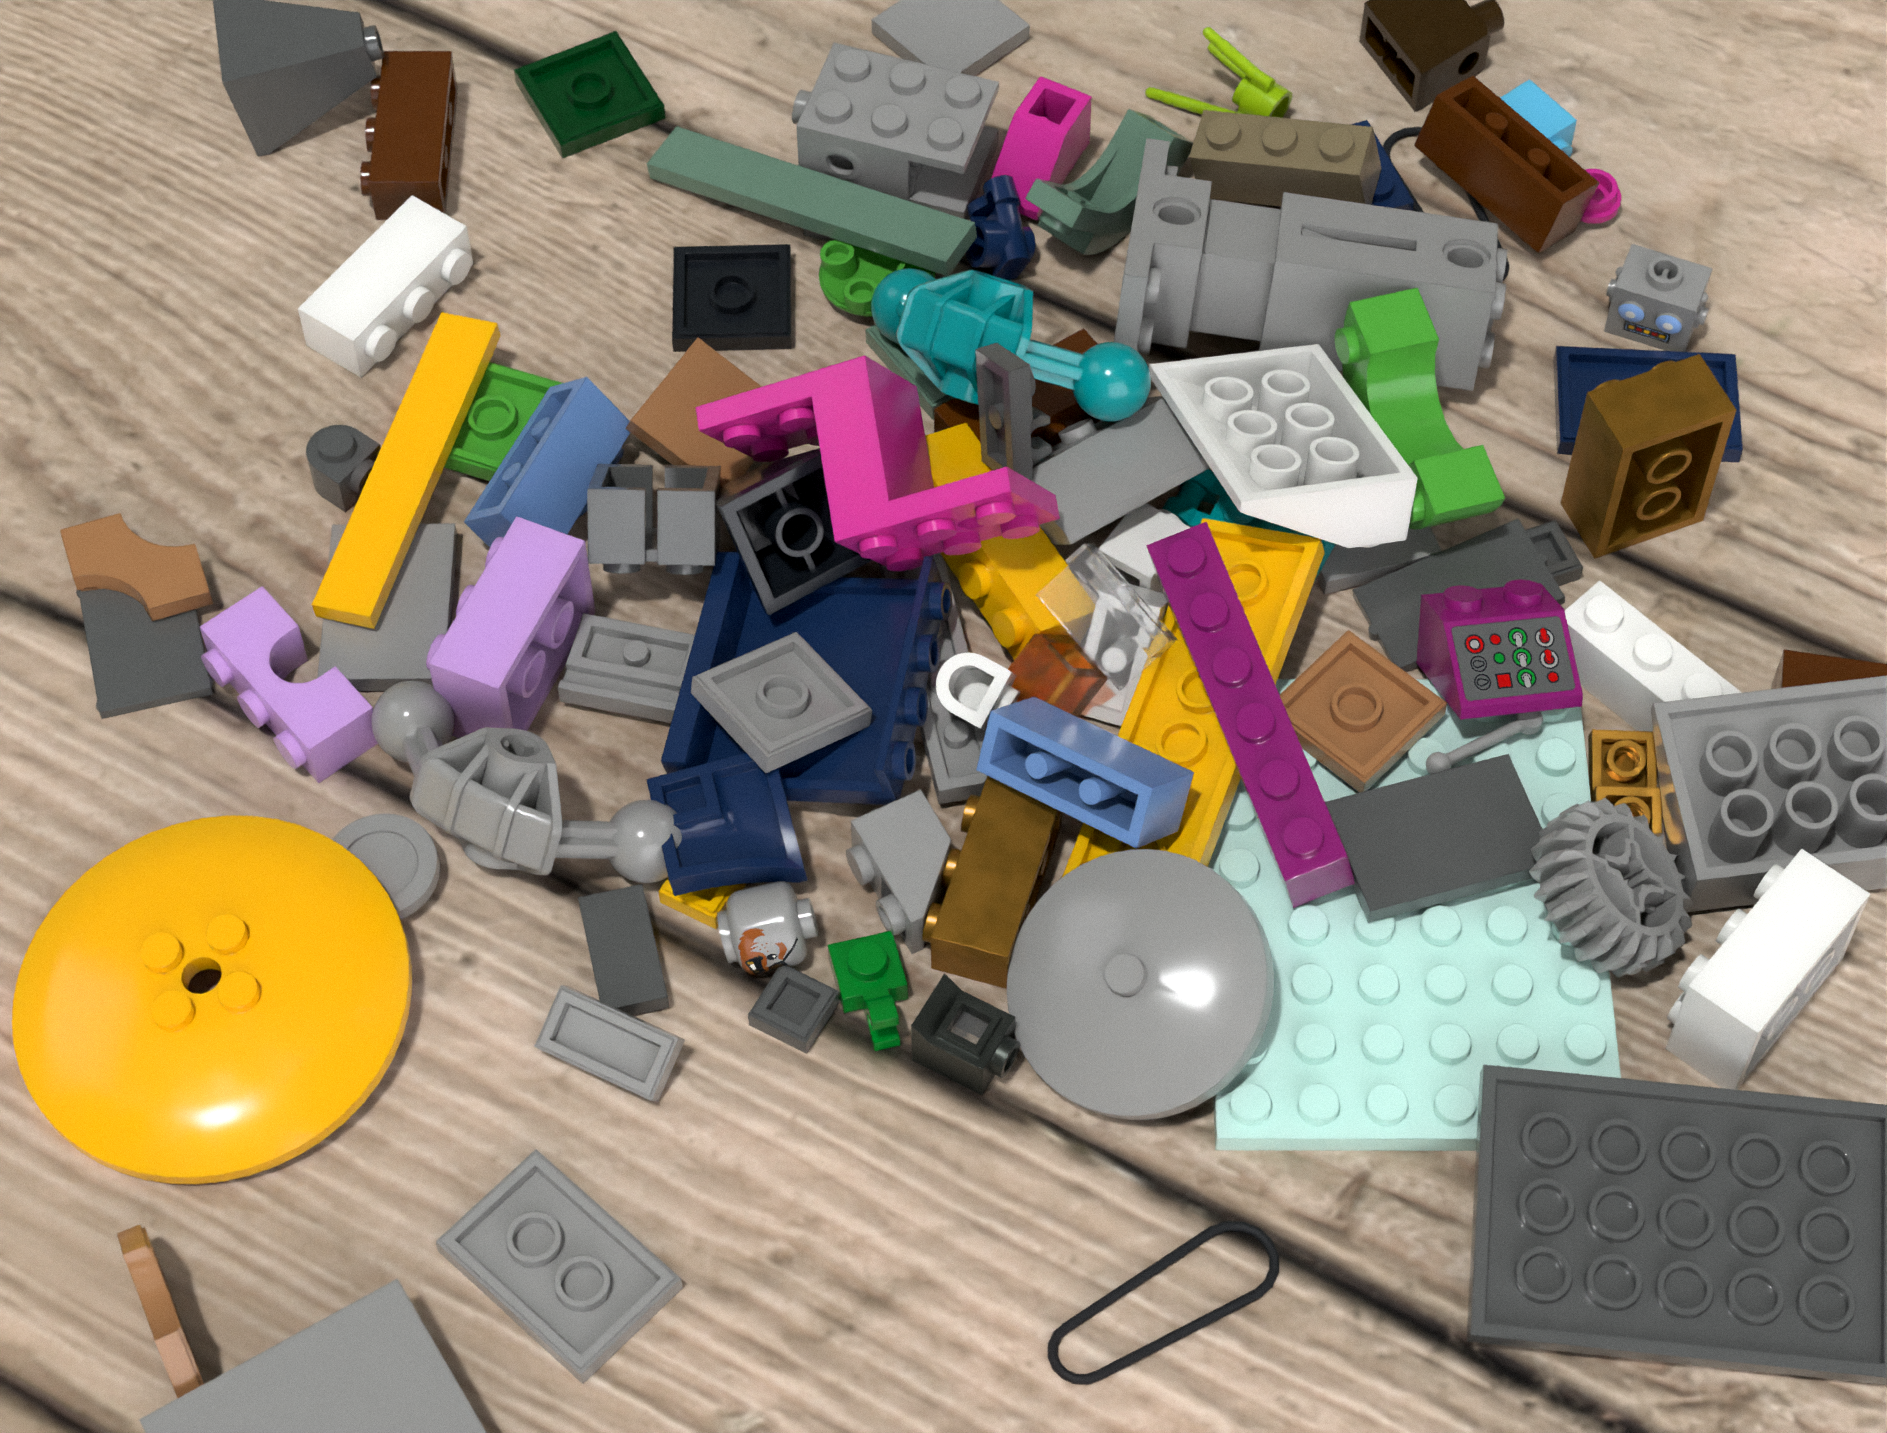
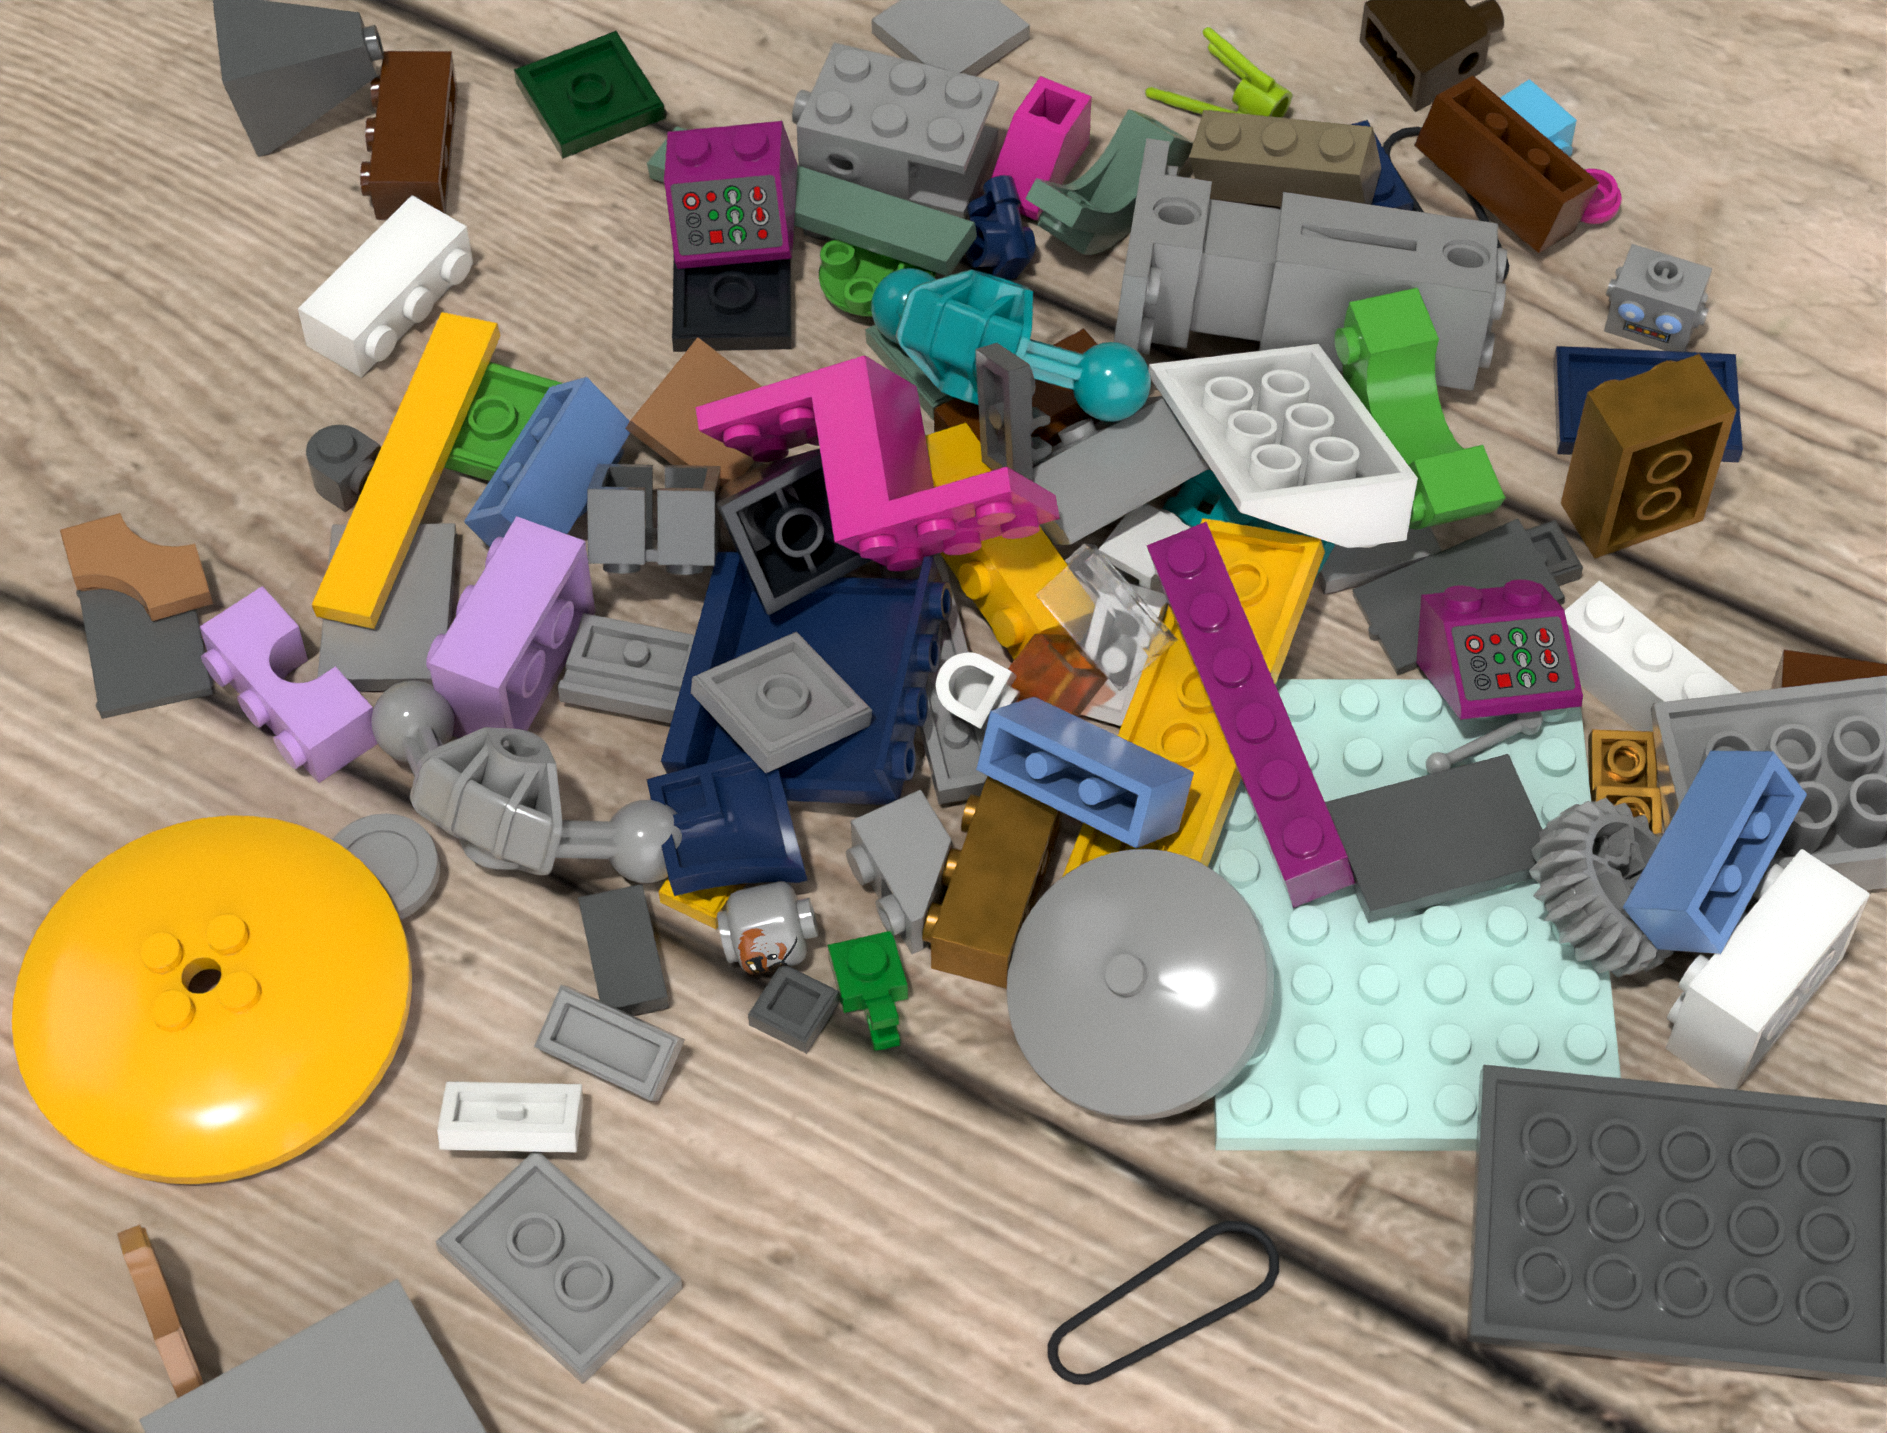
(510, 1117): none -> white plate
(730, 194): none -> slope
(963, 1037): pearl dark grey window -> none
(1359, 711): medium nougat tile -> none
(1715, 851): none -> medium blue brick

